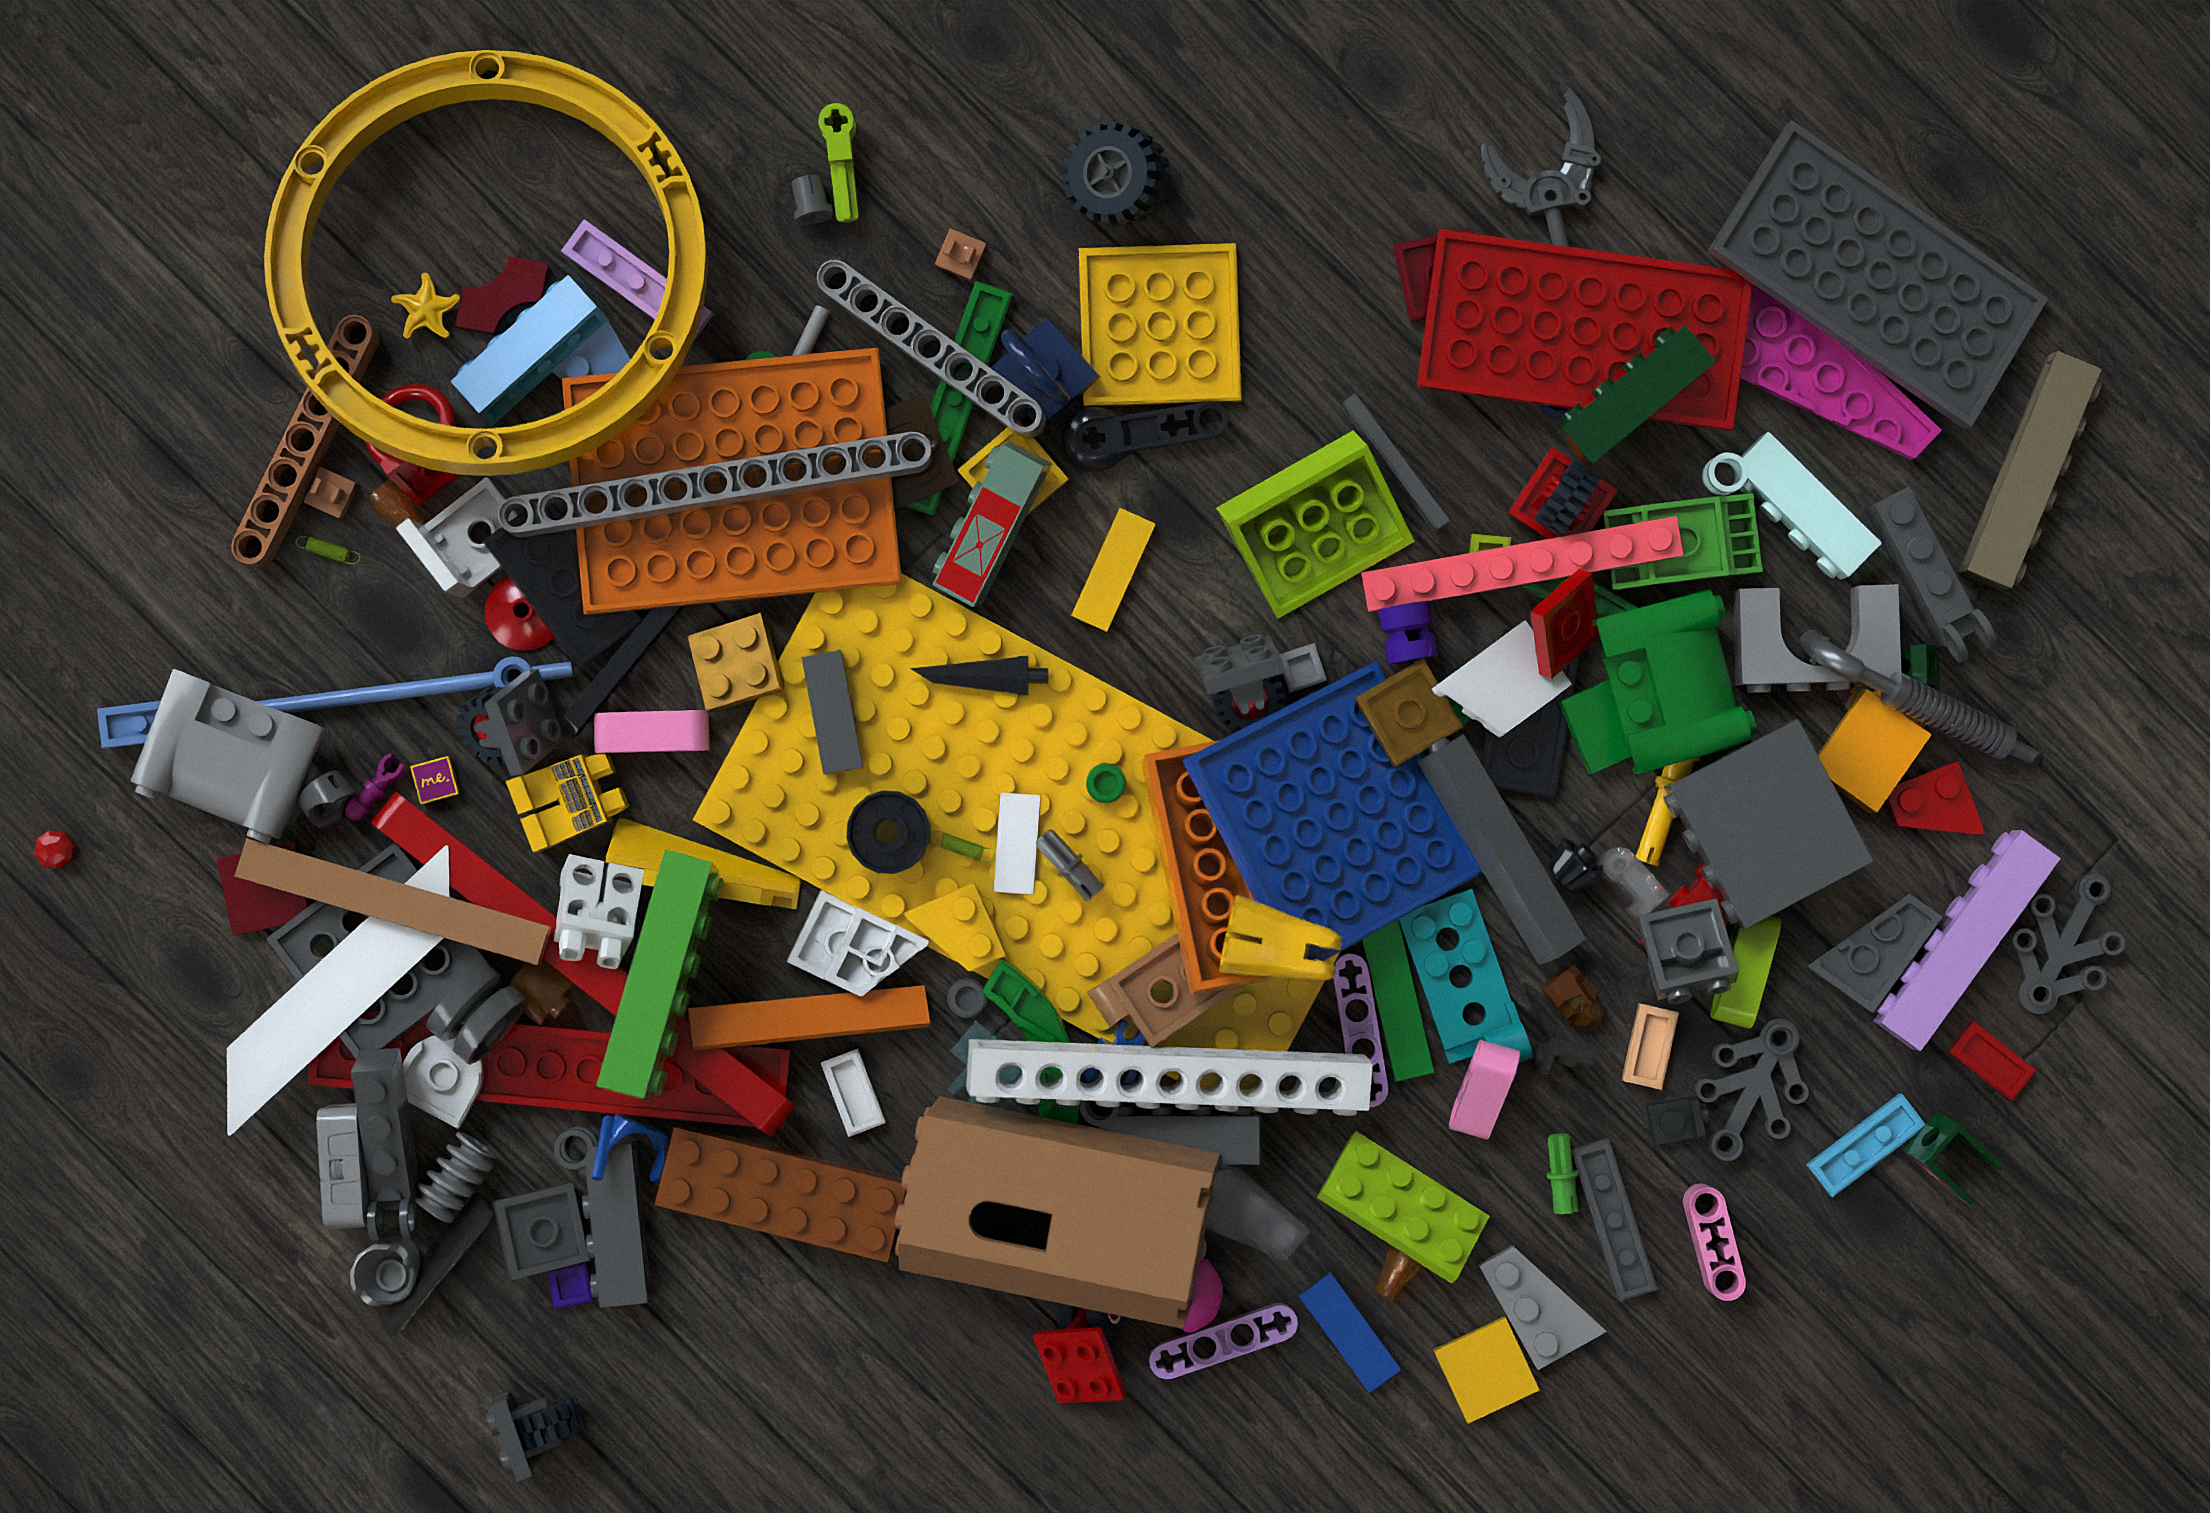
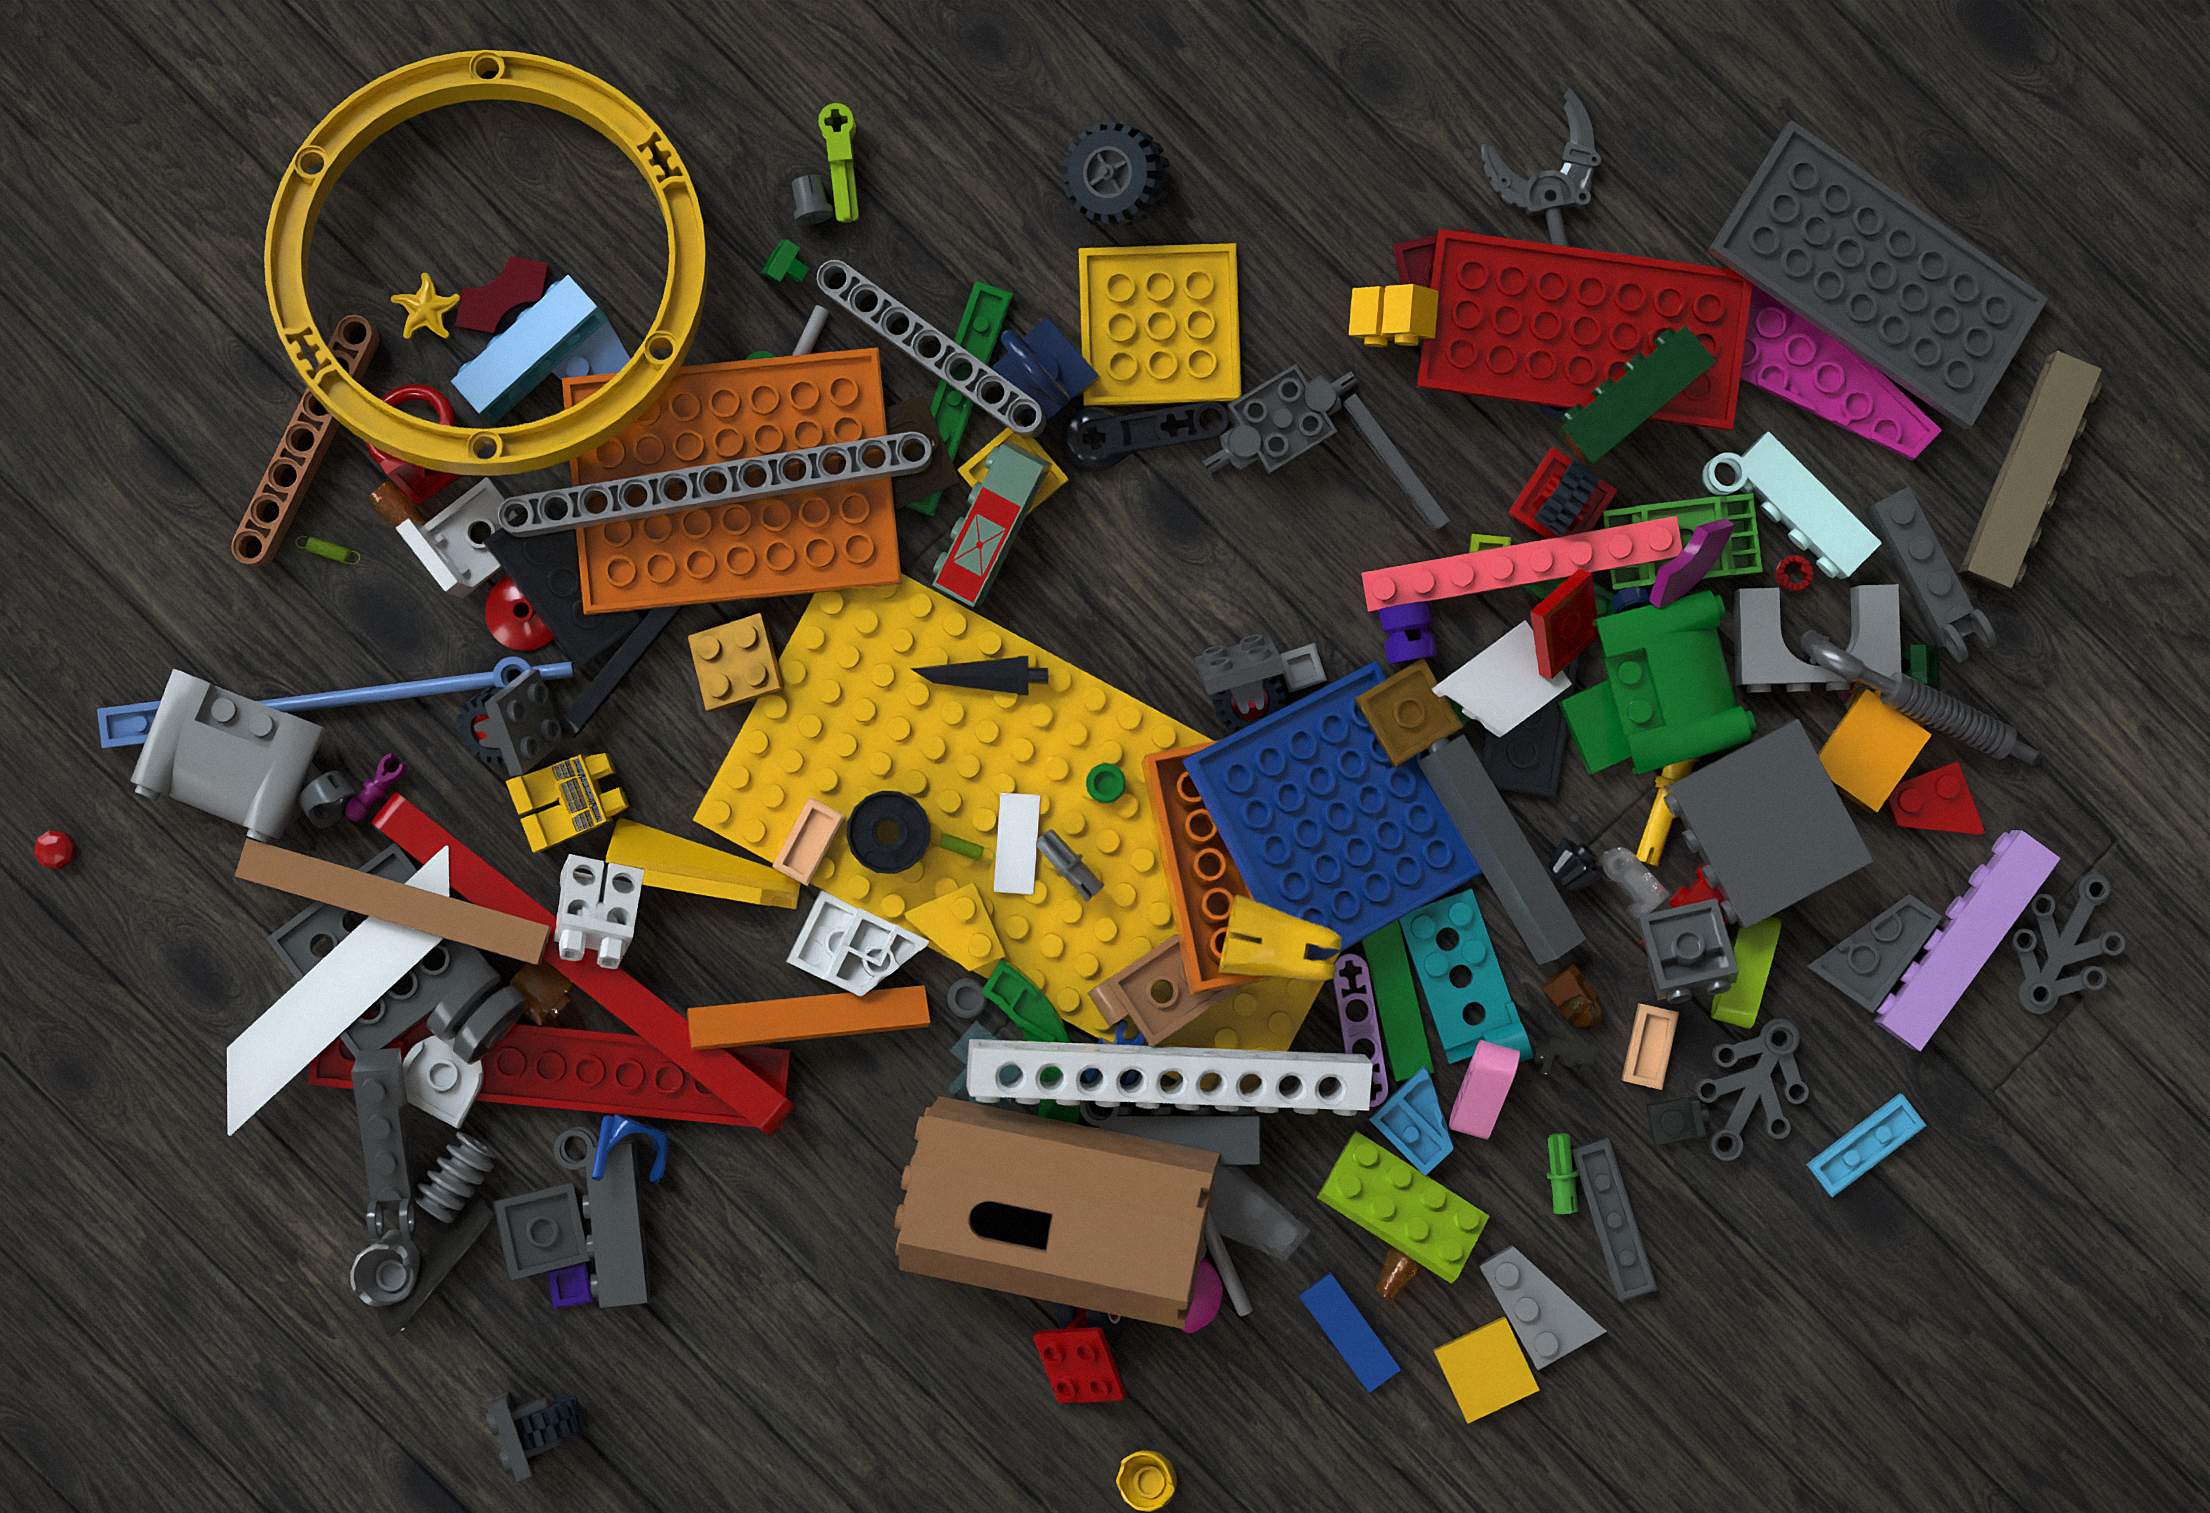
(255, 905): dark red tile -> none
(331, 493): nougat tile -> none
(342, 1167): light grey axle -> none
(435, 780): magenta tile -> none
(620, 270): lavender gear -> none
(651, 731): bright pink beam -> none
(659, 976): bright green brick -> none
(781, 1192): dark orange brick -> none
(783, 262): none -> green tile
(808, 841): none -> light nougat tile
(832, 712): dark grey tile -> none
(853, 1092): white tile -> none
(960, 254): nougat tile -> none
(1113, 570): yellow tile -> none
(1146, 1480): none -> yellow hair
(1225, 1347): lavender beam -> none
(1226, 1268): none -> light grey piece
(1280, 420): none -> dark grey piece
(1316, 524): lime slope -> none
(1397, 315): none -> yellow piece
(1416, 1122): none -> dark azure wing
(1630, 599): none -> dark blue tile
(1691, 563): none -> magenta tile
(1726, 1248): bright pink beam -> none
(1804, 568): none -> red bush
(1925, 1155): dark green piece -> none
(1991, 1060): red tile -> none

